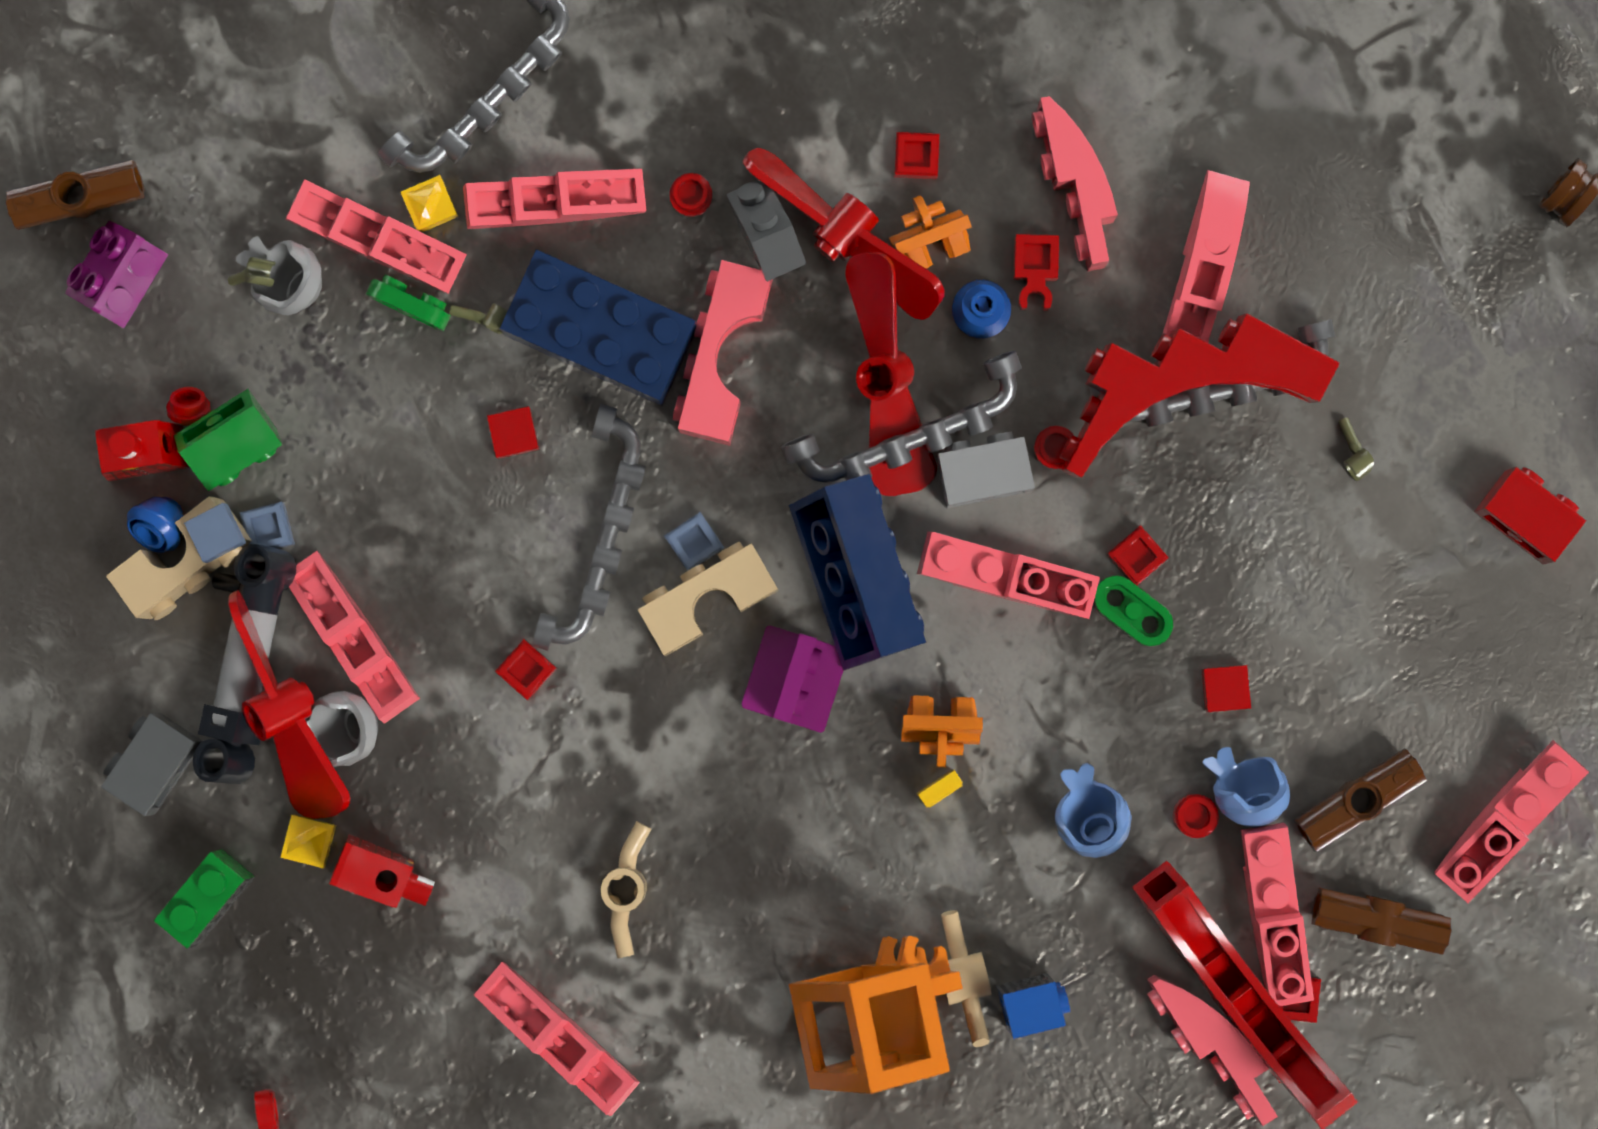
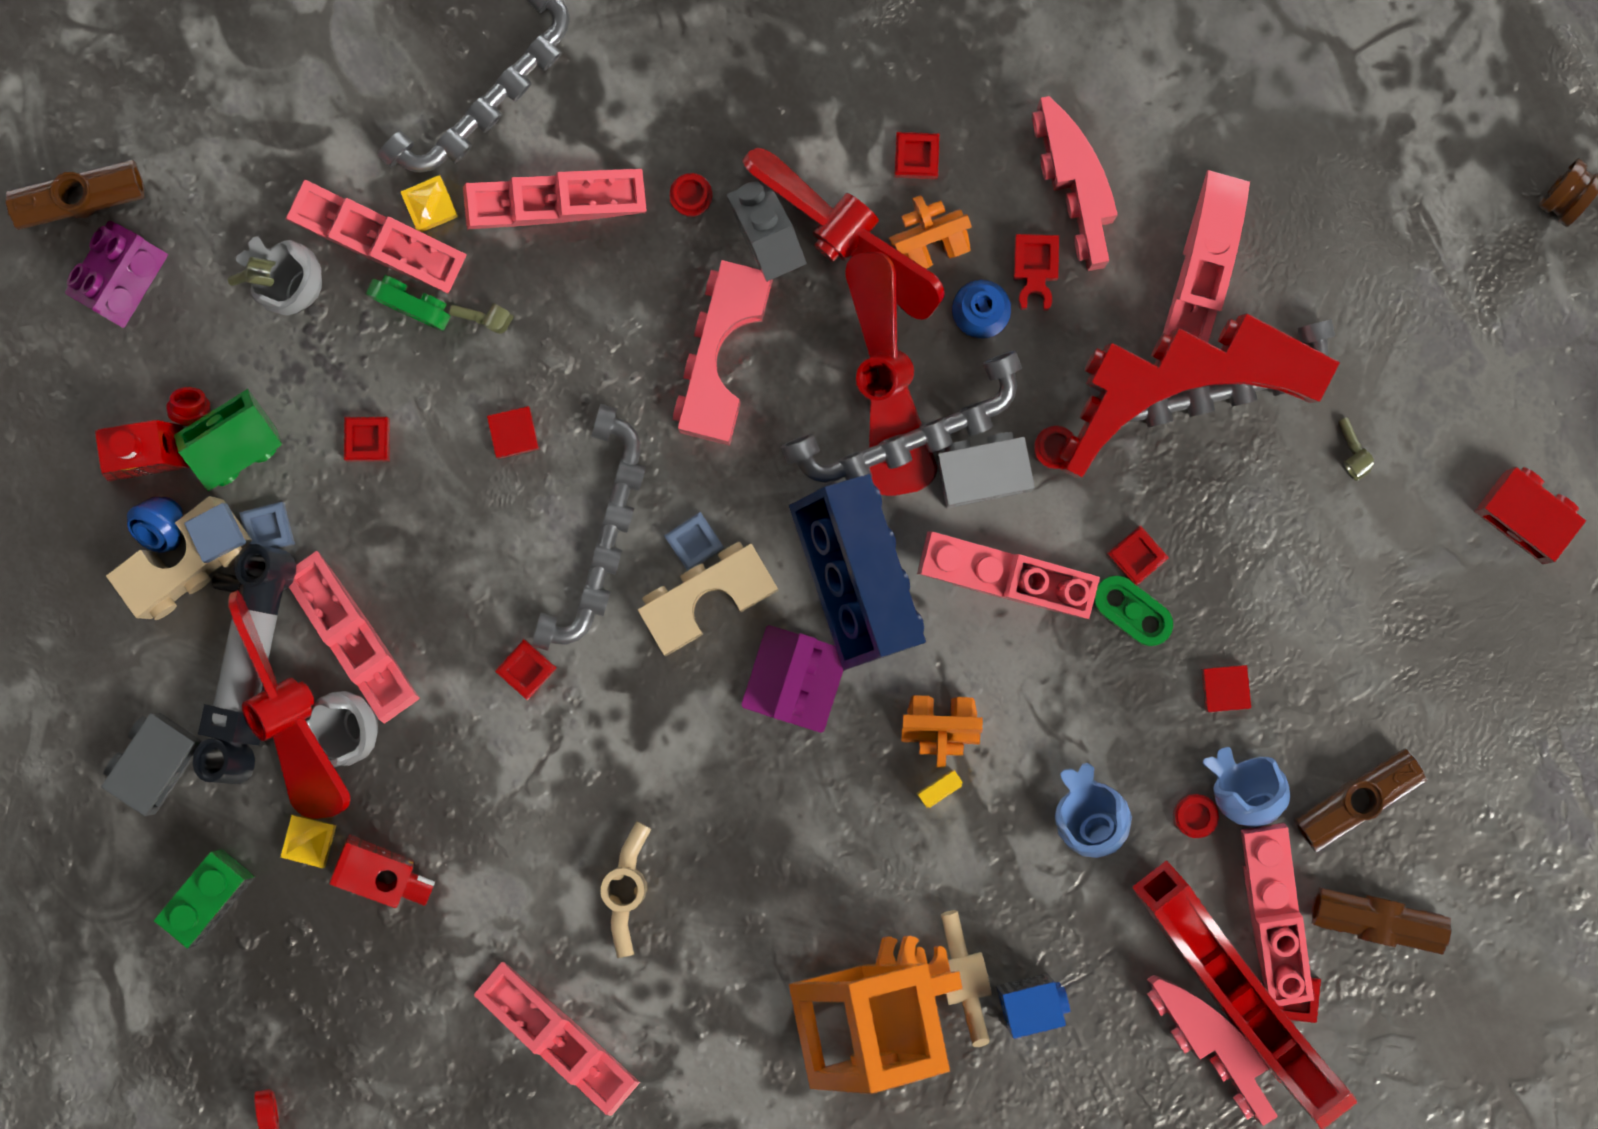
(366, 439): none -> red tile
(599, 327): dark blue brick -> none
(1508, 820): coral slope -> none

